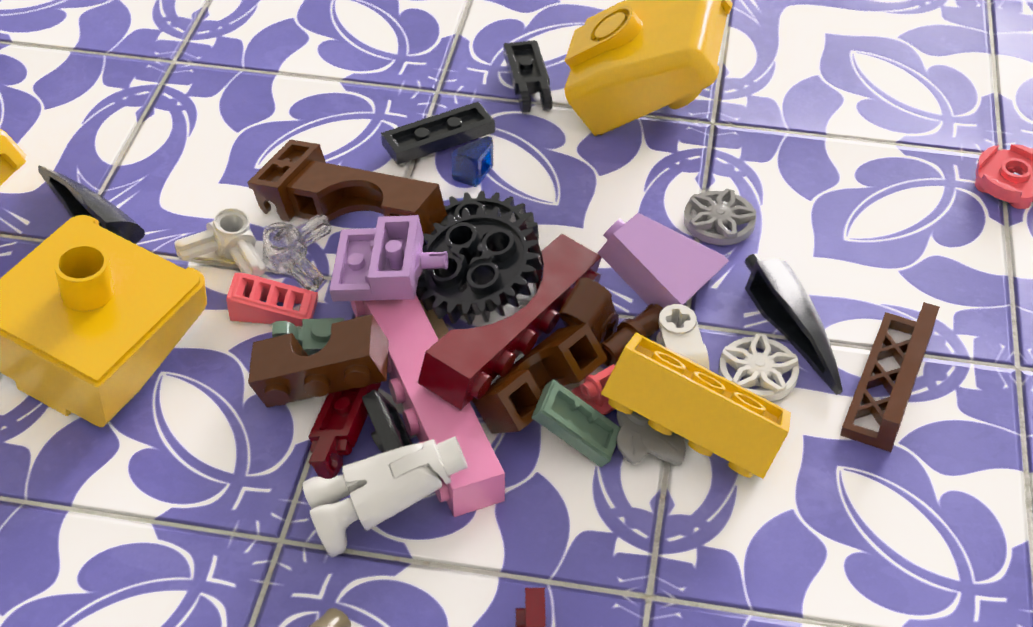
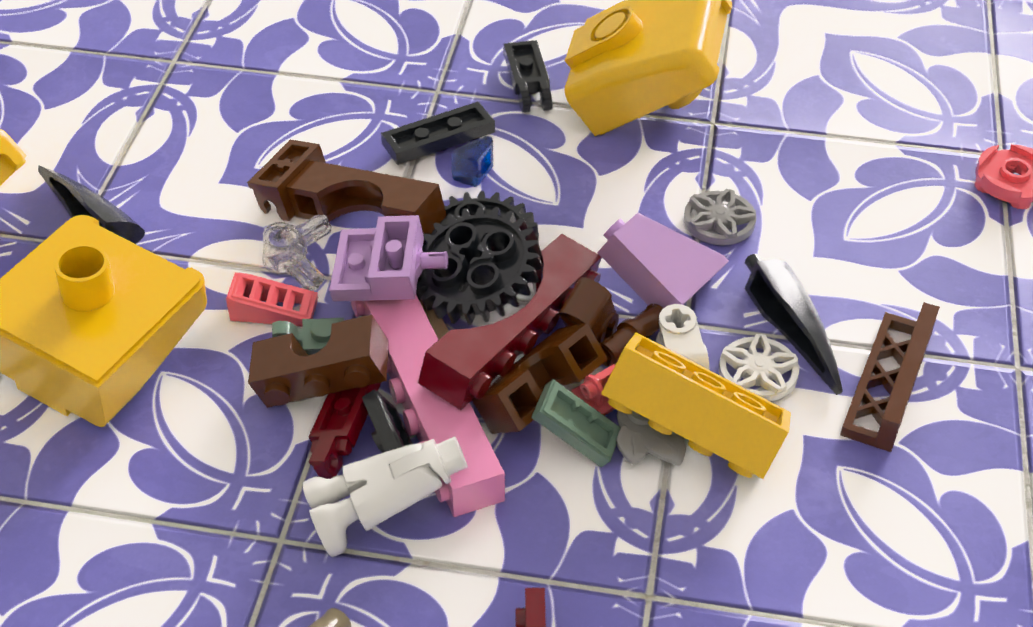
(227, 237): white axle -> none

